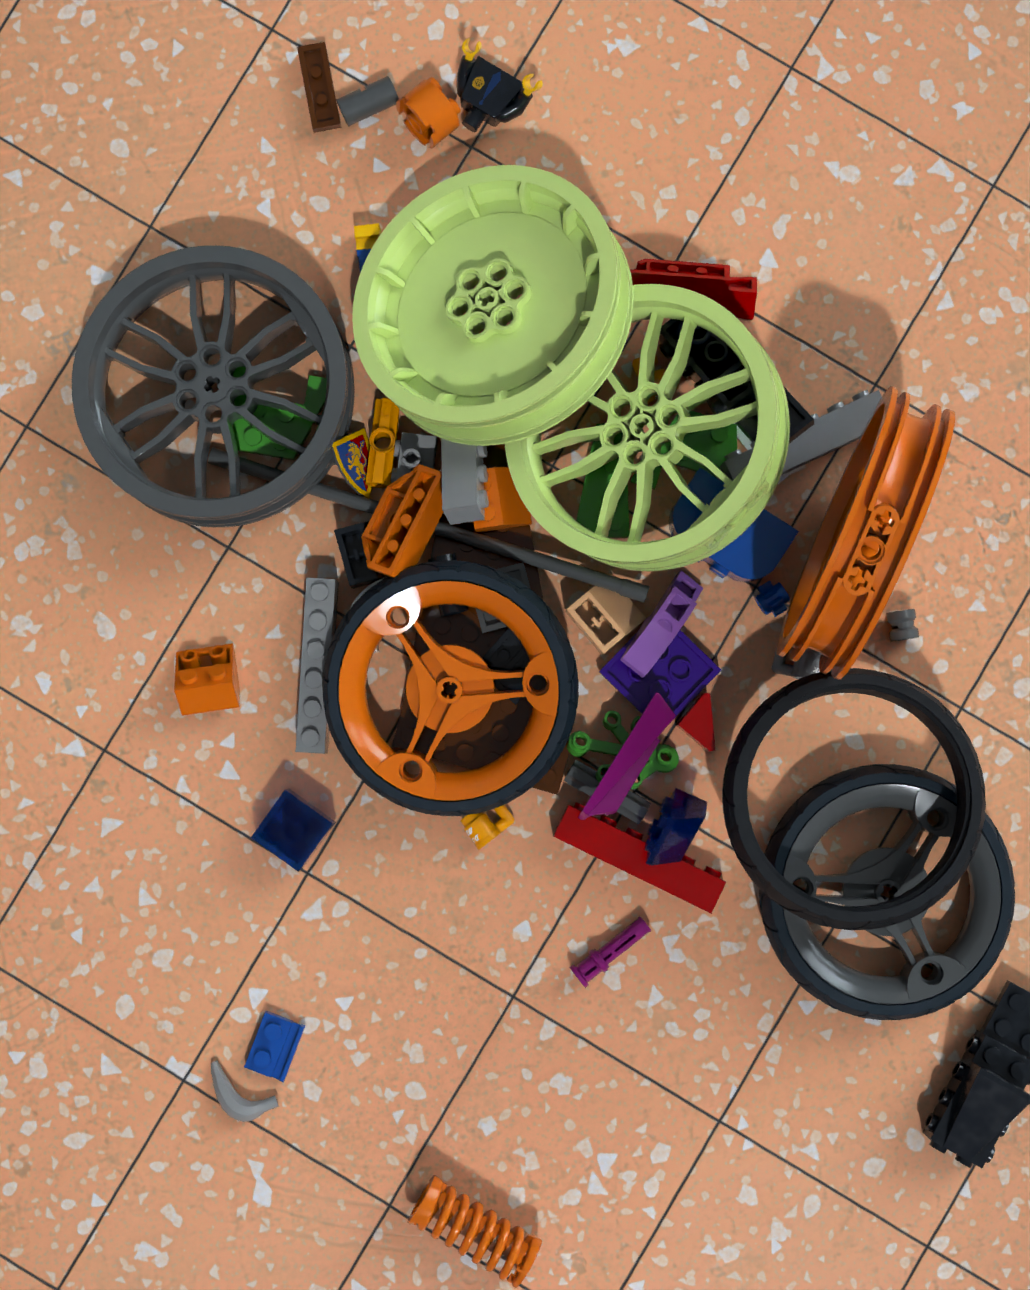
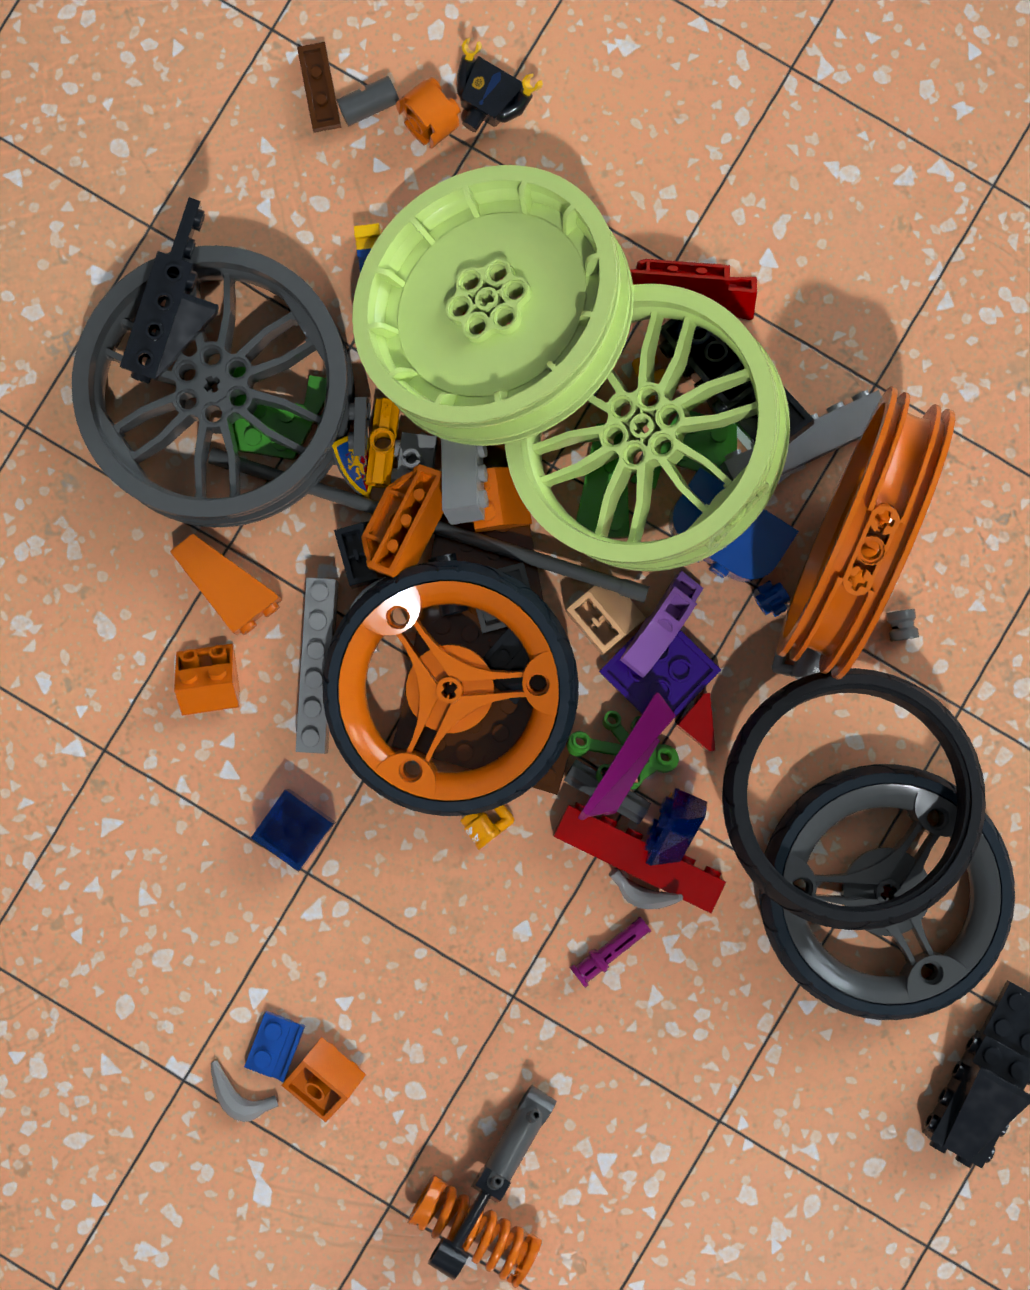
(182, 315): none -> black wedge
(226, 586): none -> orange slope
(324, 1079): none -> orange slope
(361, 414): none -> dark grey plate
(496, 1176): none -> piece
(641, 896): none -> light grey piece

